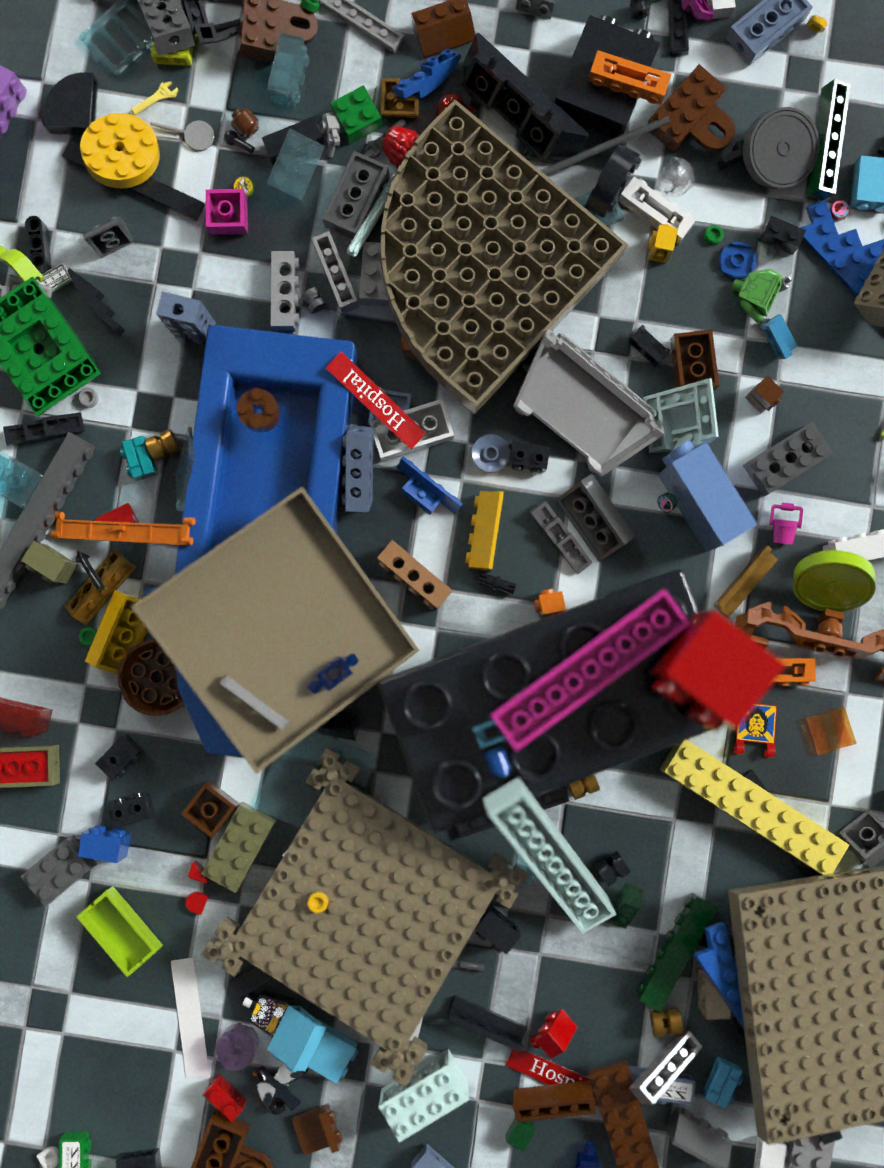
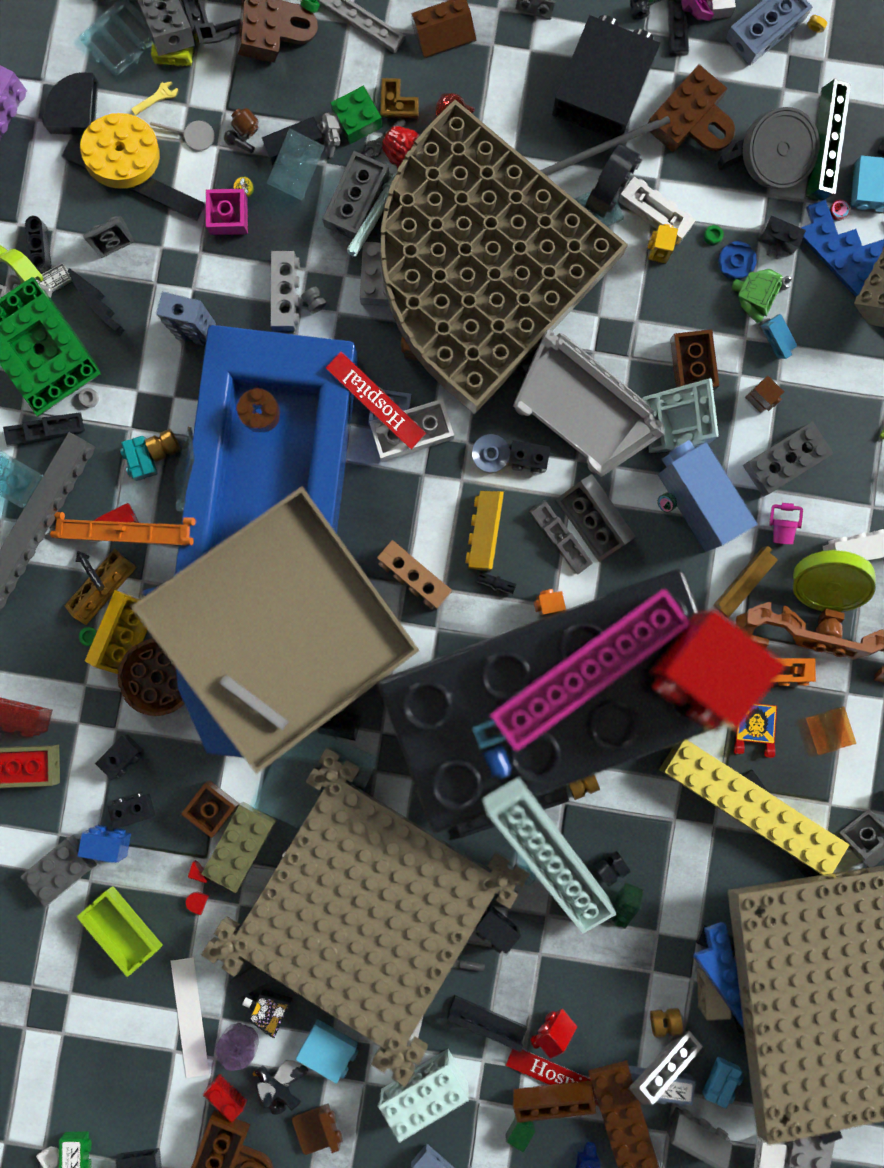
(49, 563): olive brick -> none
(288, 71): clear light blue brick -> none
(296, 1038): medium azure brick -> none
(316, 685): clear blue piece -> none
(317, 902): yellow tile -> none
(335, 272): light grey brick -> none
(358, 482): sand blue brick -> none
(424, 490): blue bracket -> none
(432, 74): blue slope -> none
(537, 118): black piece -> none
(629, 77): orange brick -> none
(648, 346): black hinge -> none
(675, 952): dark green brick -> none
(676, 177): clear cylinder -> none

